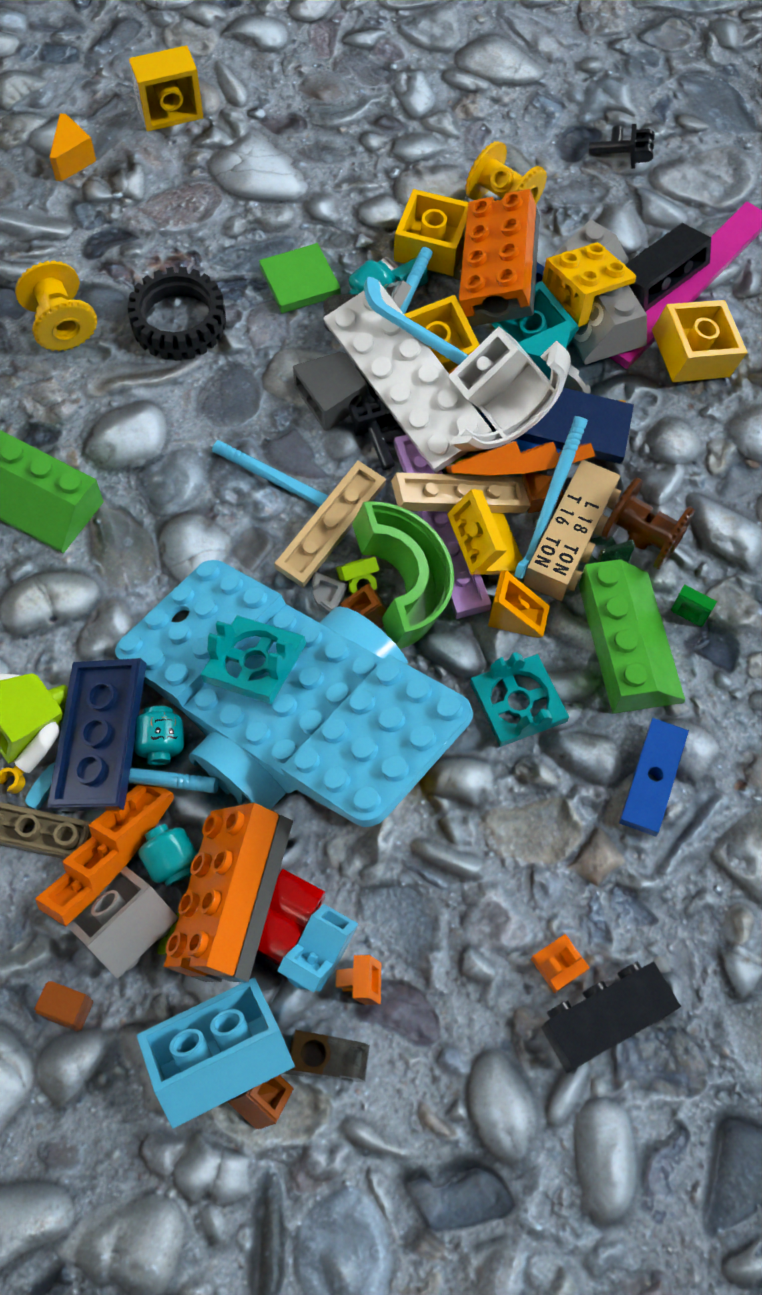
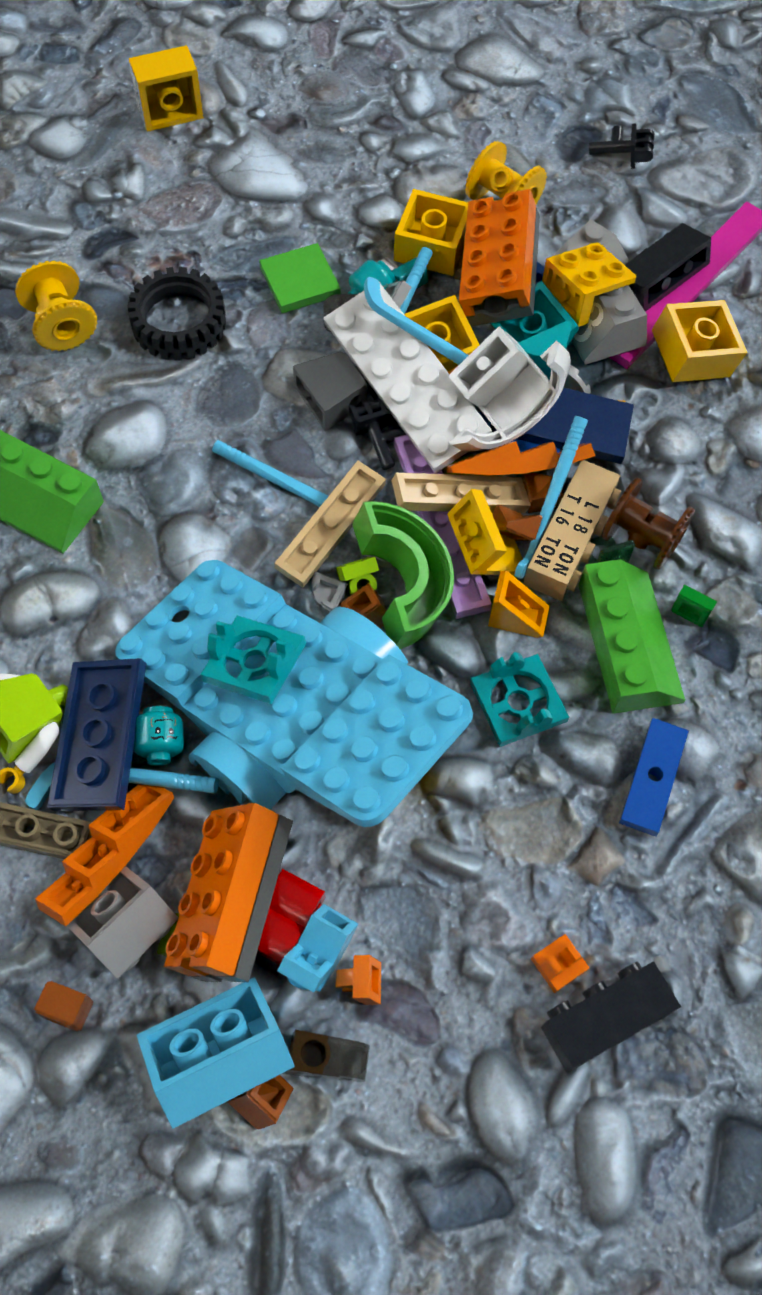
(70, 149): light orange slope -> none
(167, 855): teal head -> none
(516, 525): none -> dark orange slope

